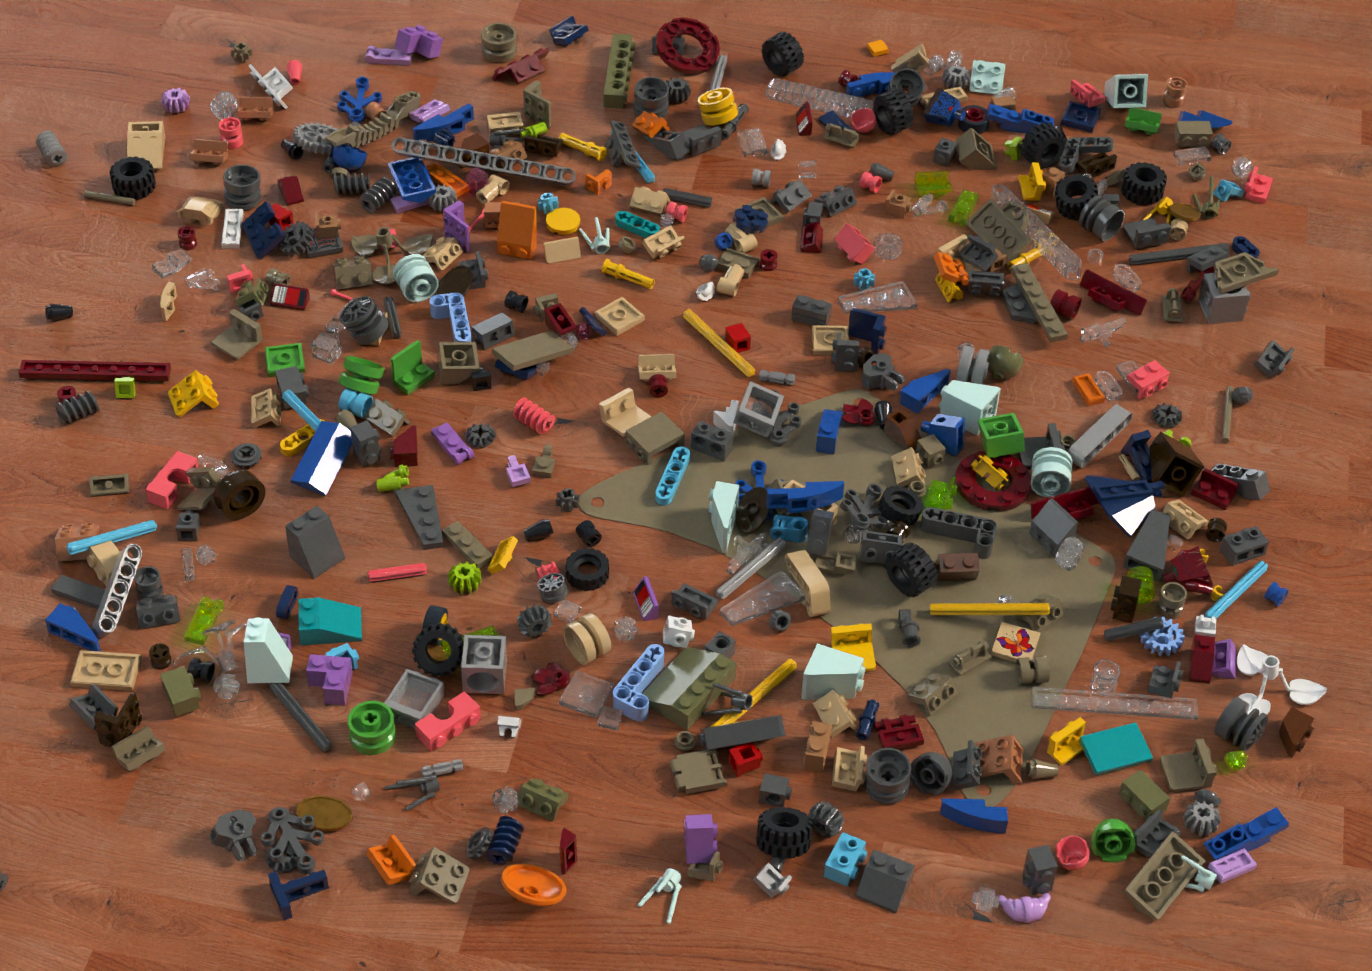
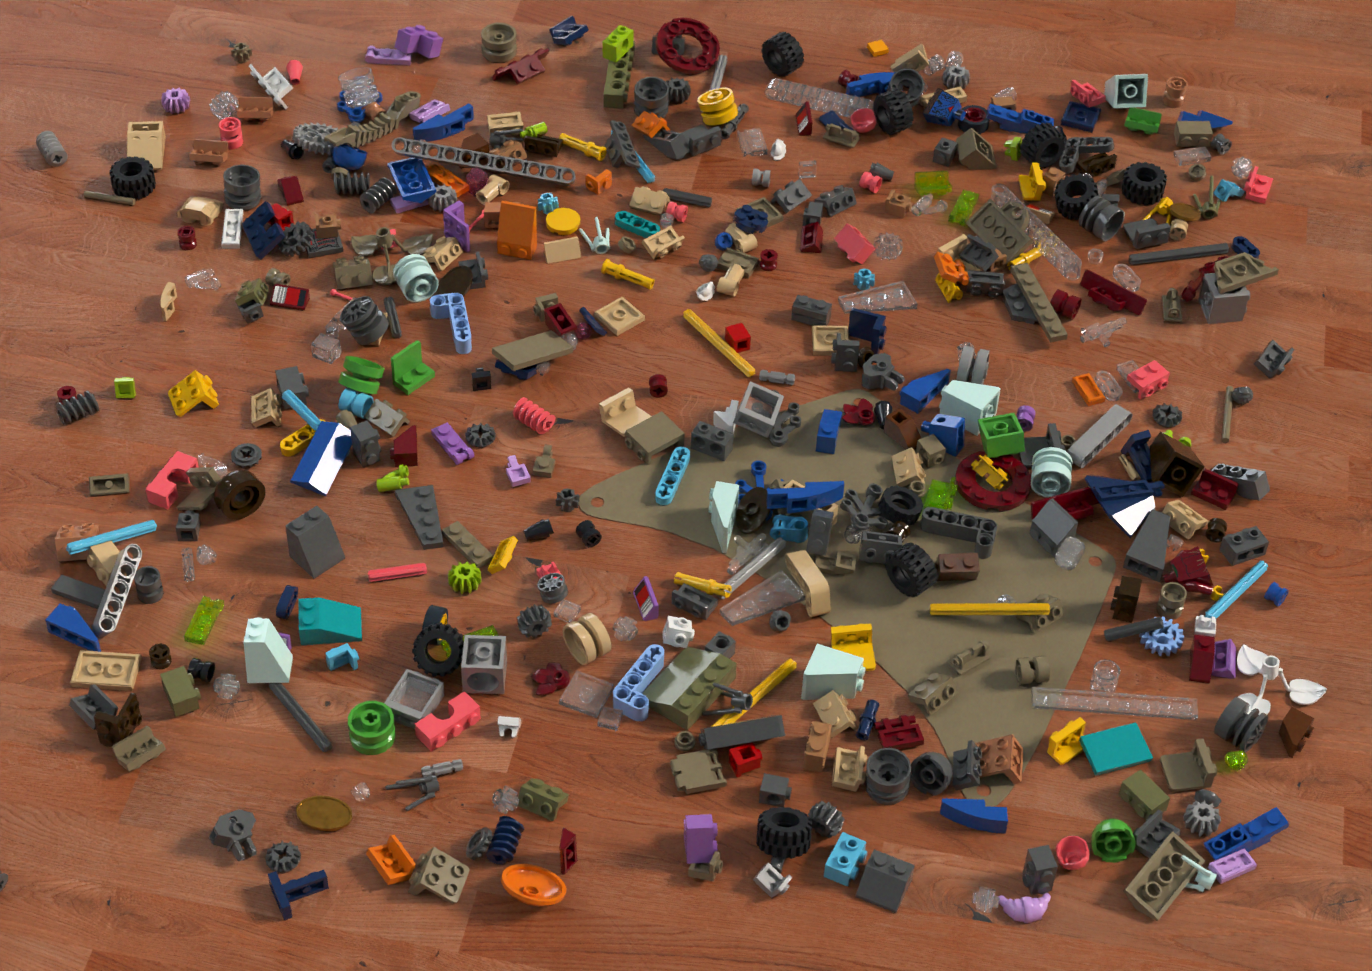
(57, 311): black cone -> none
(94, 370): dark red plate -> none
(157, 611): dark grey bracket -> none
(175, 261): clear slope -> none
(225, 658): clear plant -> none
(237, 279): coral bracket -> none
(240, 336): dark tan bracket -> none
(281, 818): dark grey plant -> none
(284, 357): bright green tile -> none
(332, 674): medium lavender brick -> none
(358, 87): none -> clear wheel
(444, 137): dark blue gear -> none
(457, 361): dark tan slope -> none
(494, 330): dark grey hinge -> none
(515, 301): black wheel -> none
(523, 697): dark tan tile -> none
(535, 106): dark tan bracket -> none
(587, 556): black tyre -> none
(618, 43): none -> lime brick
(656, 364): tan bracket -> none
(667, 882): light aqua plant -> none
(709, 586): none -> yellow pin
(909, 628): dark grey connector -> none
(987, 77): light aqua bracket -> none
(1004, 363): olive cylinder -> none
(1014, 642): tan tile -> none
(1025, 416): none -> medium lavender wheel
(1039, 769): dark tan cone -> none
(1147, 590): clear neon green wheel -> none
(1165, 681): dark grey bracket -> none
(1206, 258): dark grey bracket -> none

